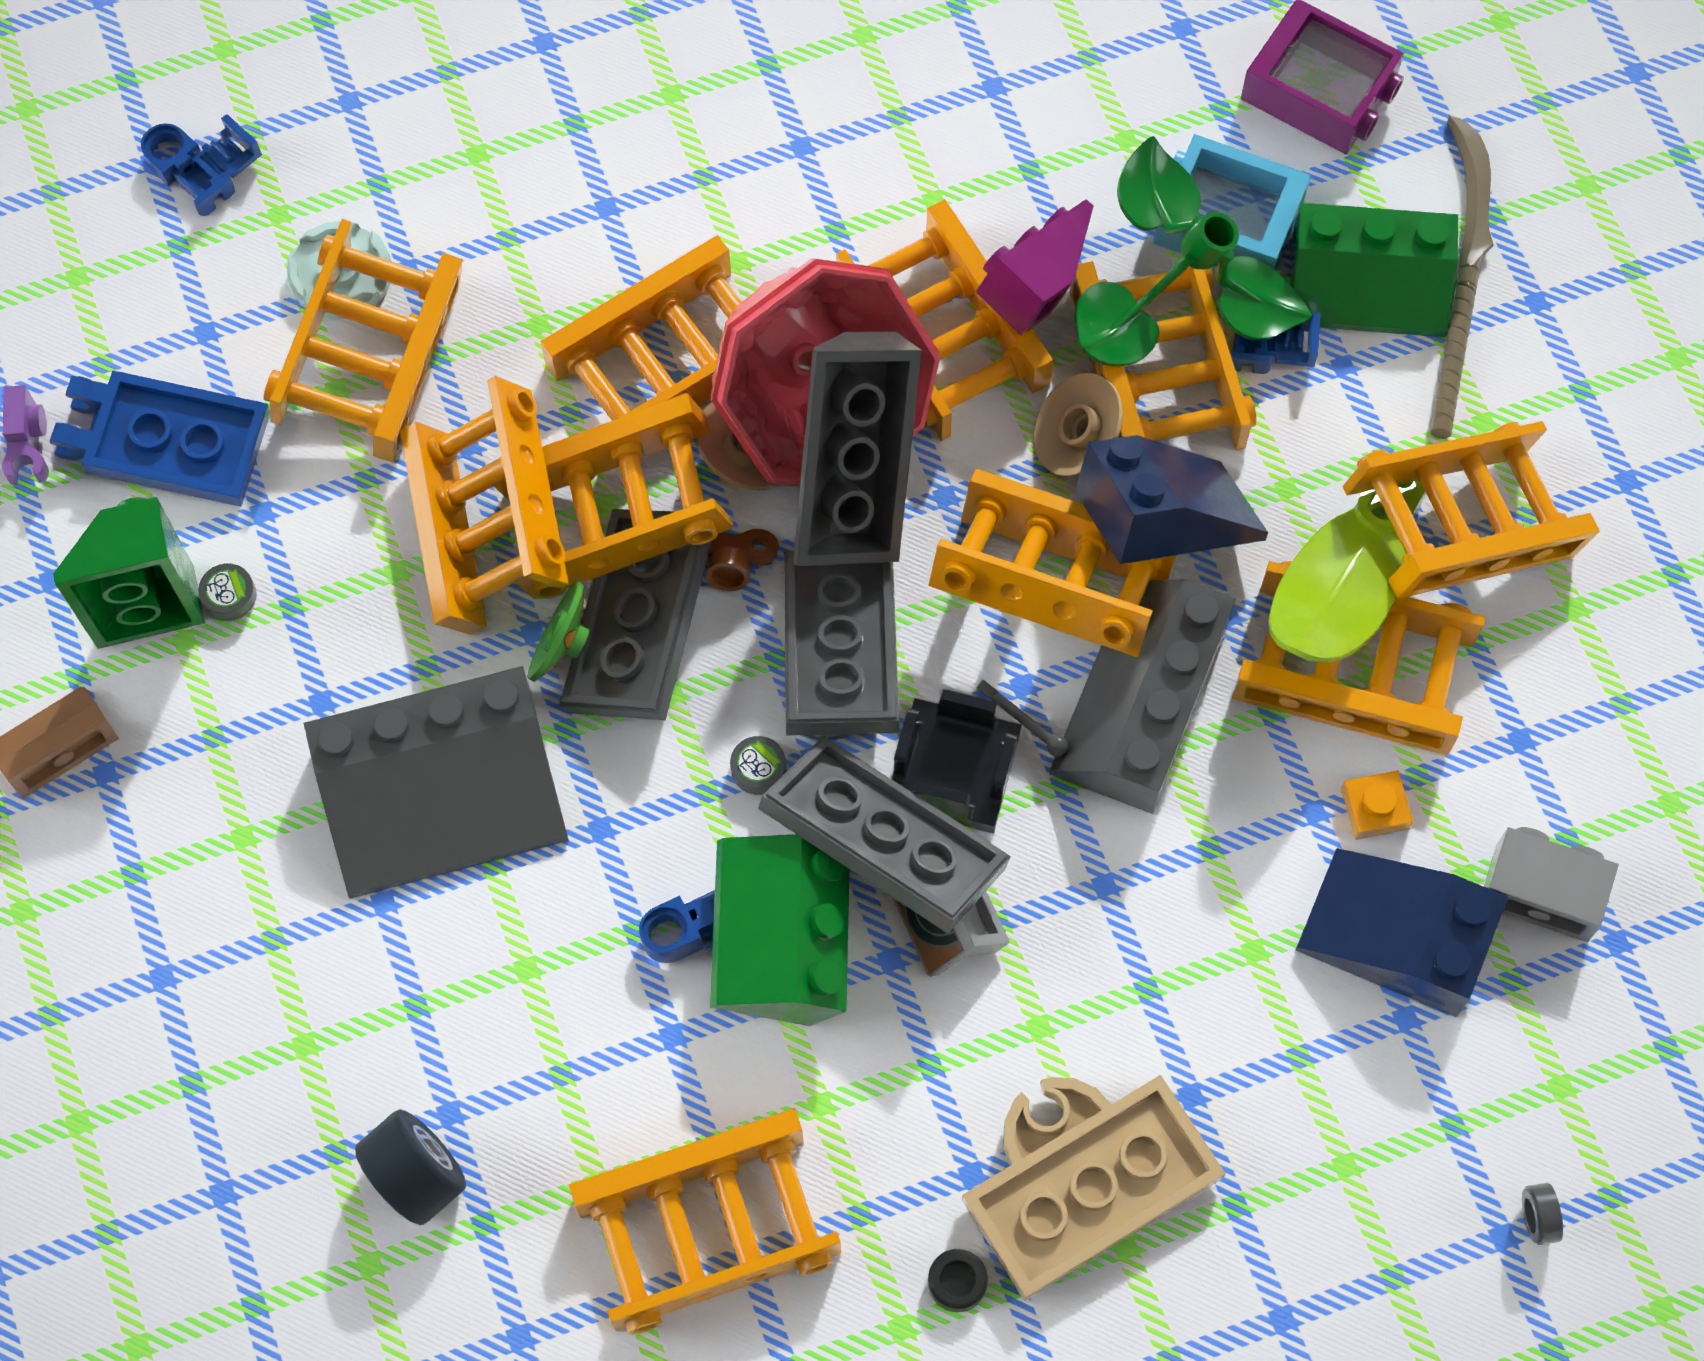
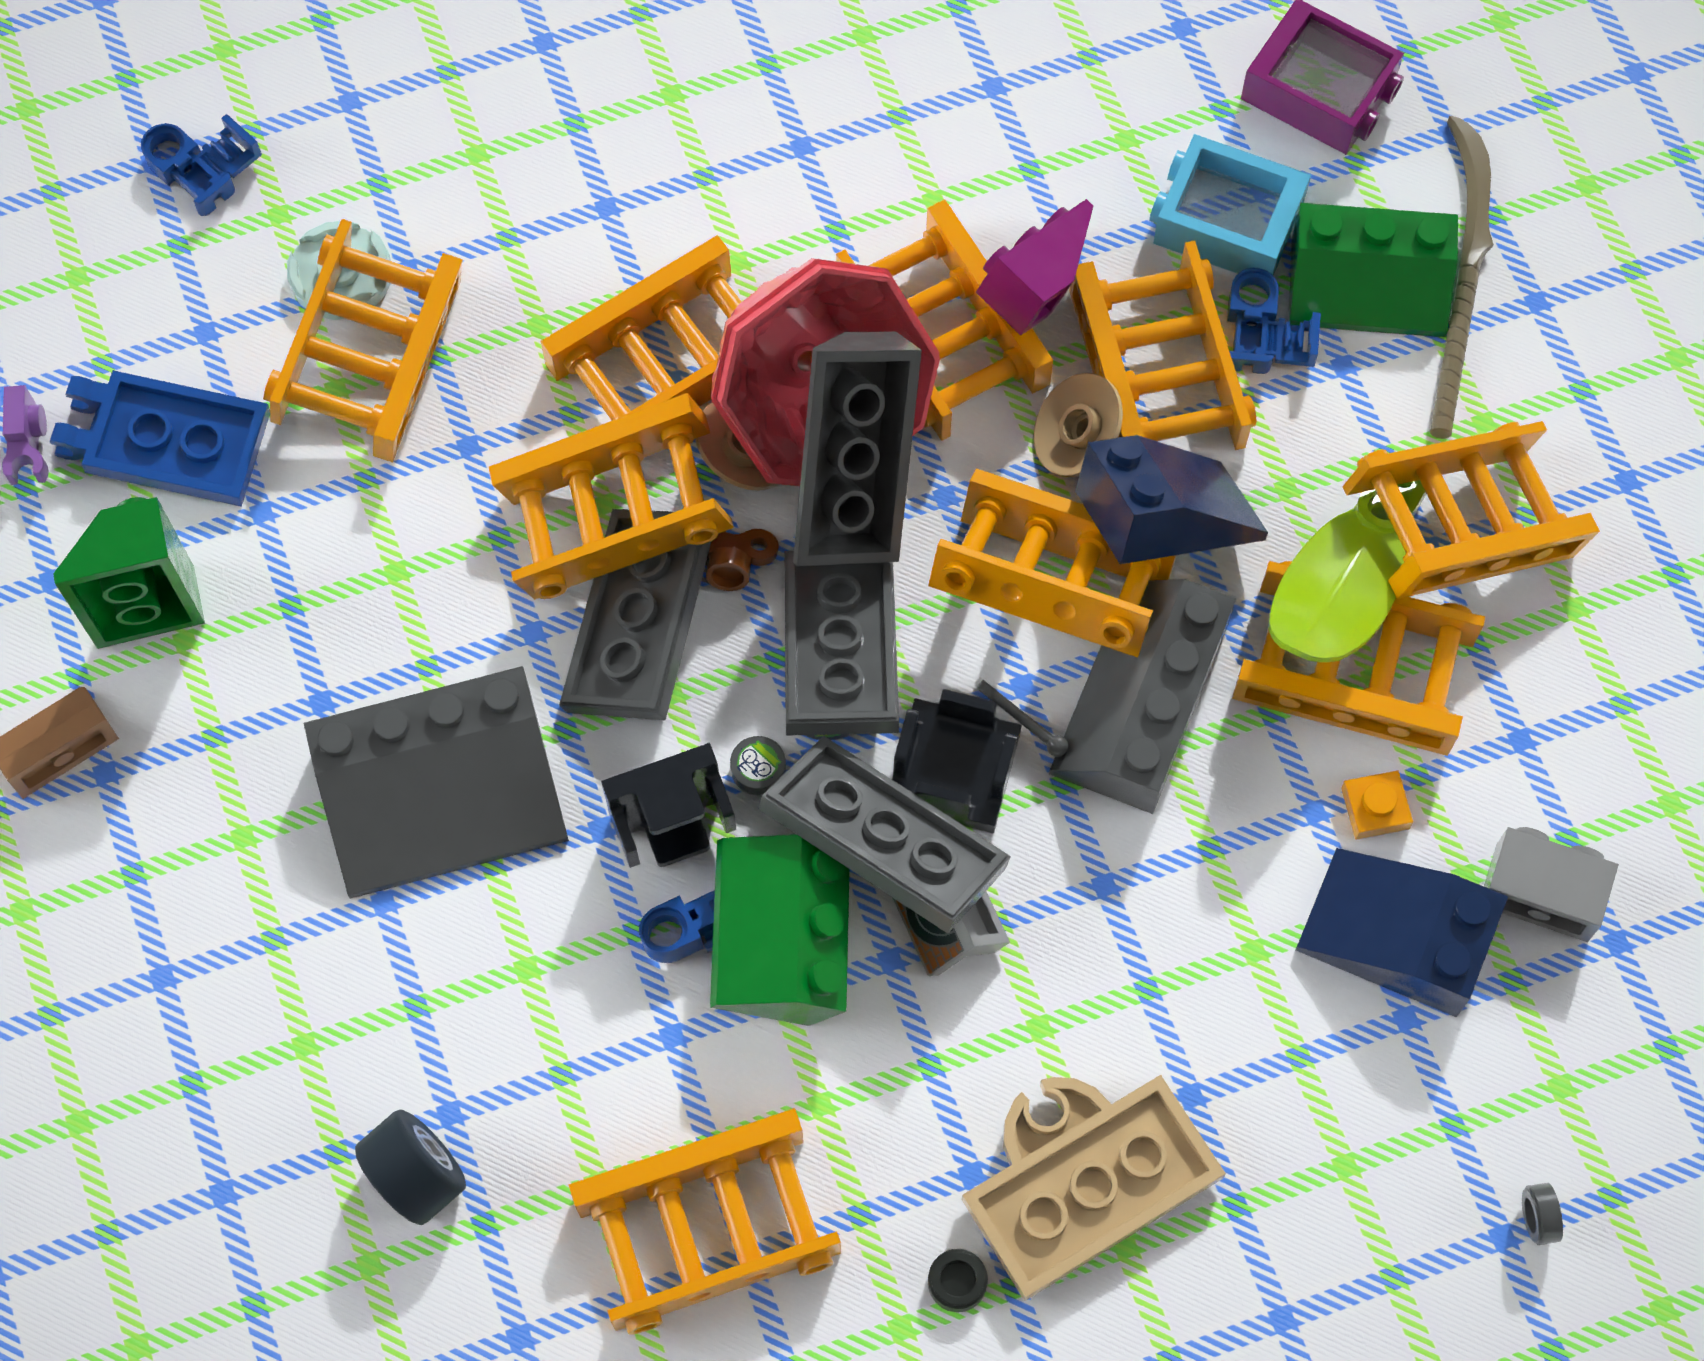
(227, 591): tile -> none
(441, 514): light orange fence -> none
(562, 634): bright green dish -> none
(668, 805): none -> black panel
(1162, 193): green plant -> none

